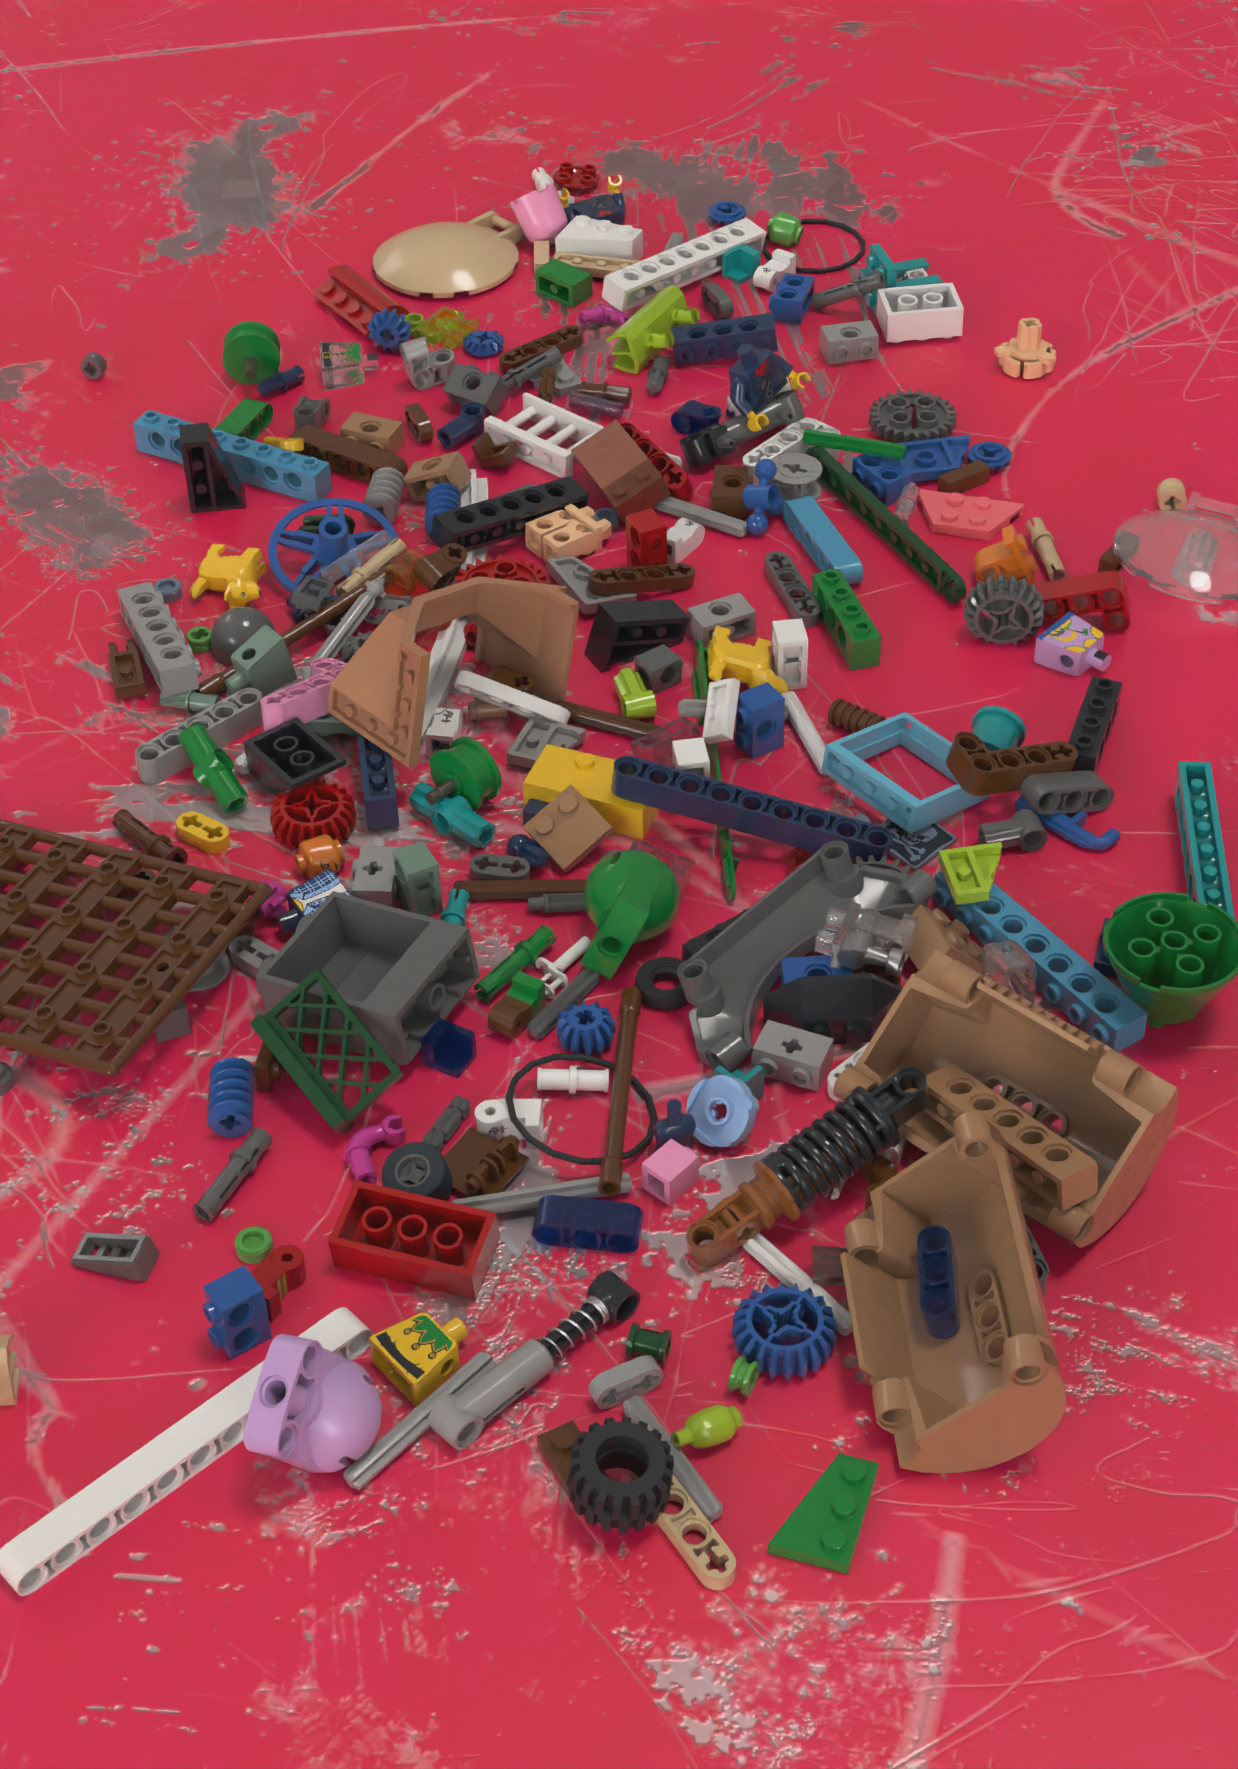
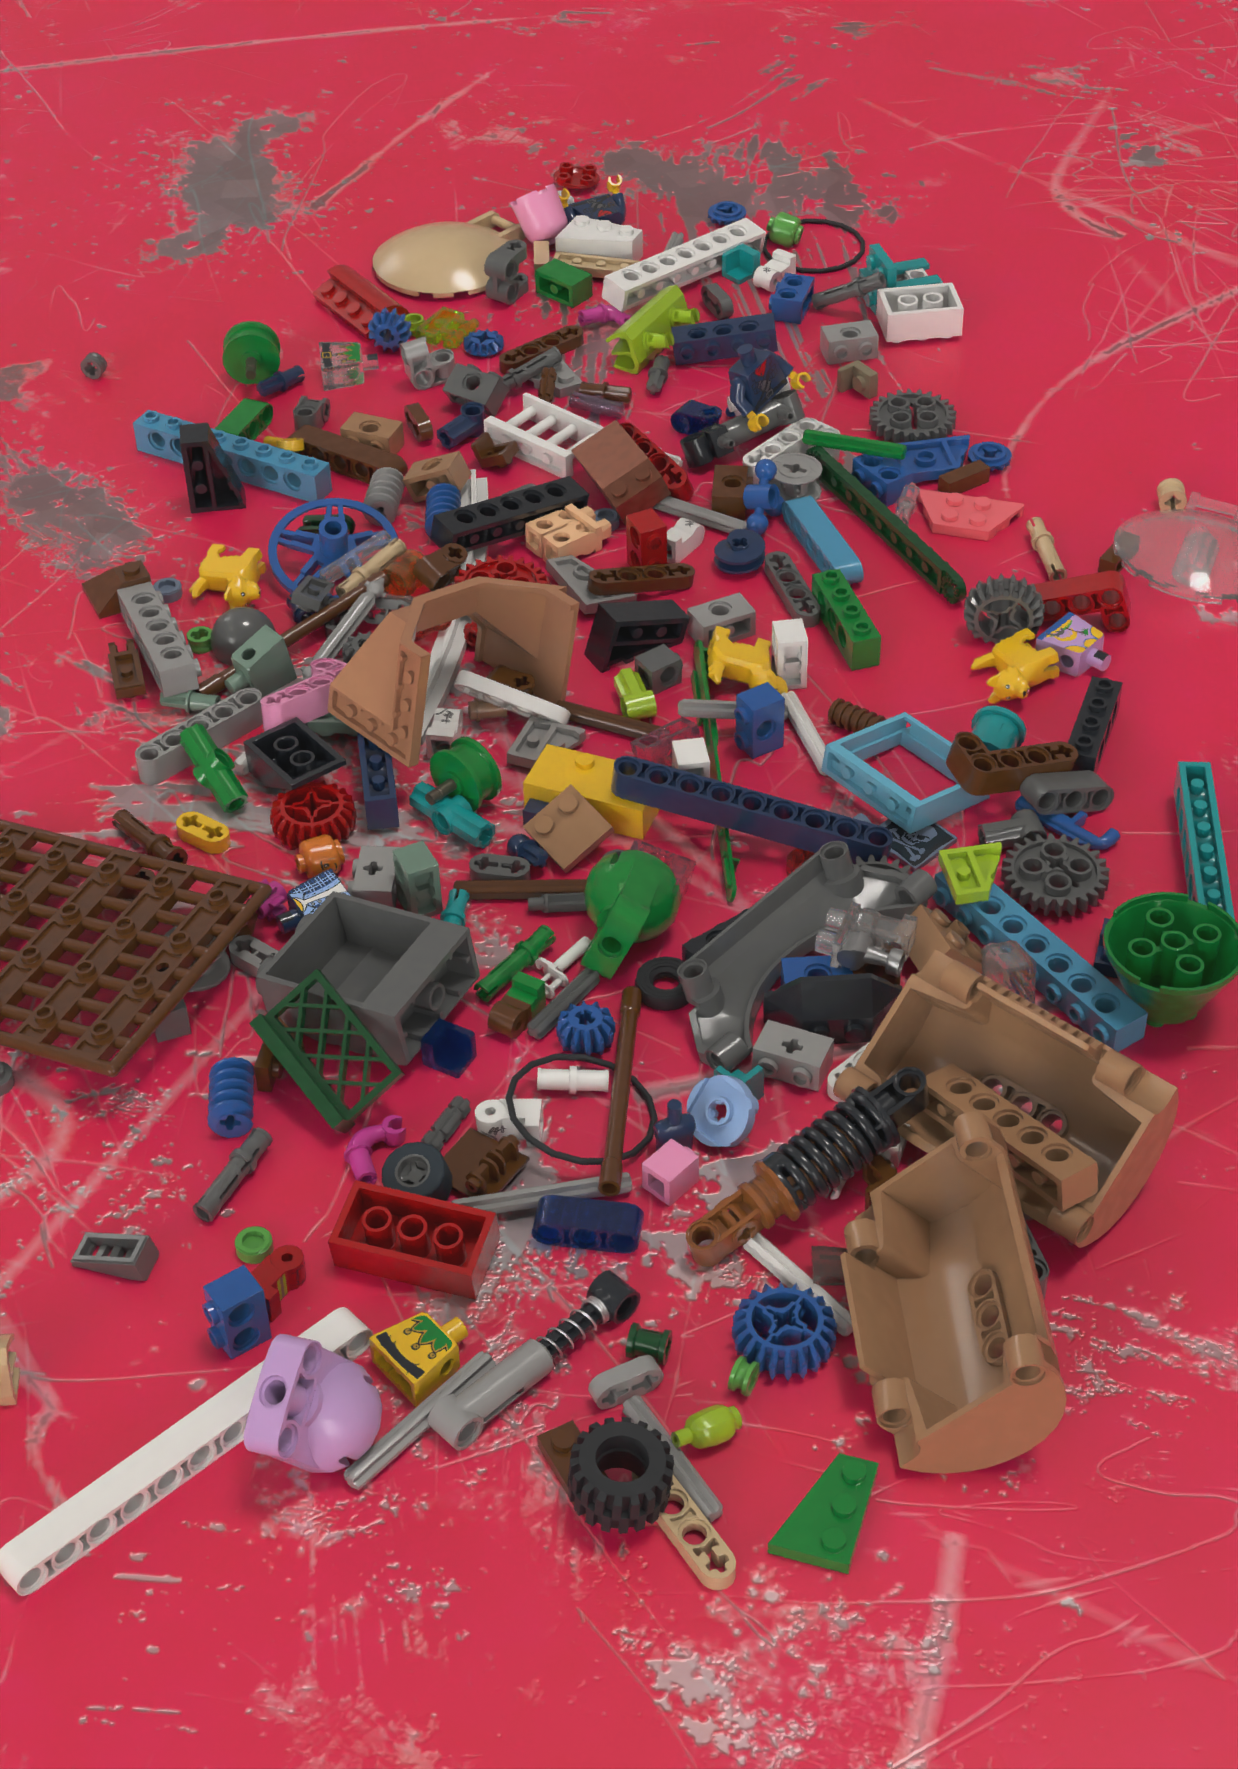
(103, 588): none -> reddish brown slope
(502, 267): none -> dark grey piece
(541, 178): white pin -> none
(721, 710): white plate -> none
(740, 552): none -> dark blue piece
(859, 377): none -> dark tan bracket
(938, 1282): clear blue beam -> none
(1006, 558): orange pin -> none
(1018, 666): none -> yellow animal
(1027, 352): light nougat piece -> none
(1055, 874): none -> dark grey gear

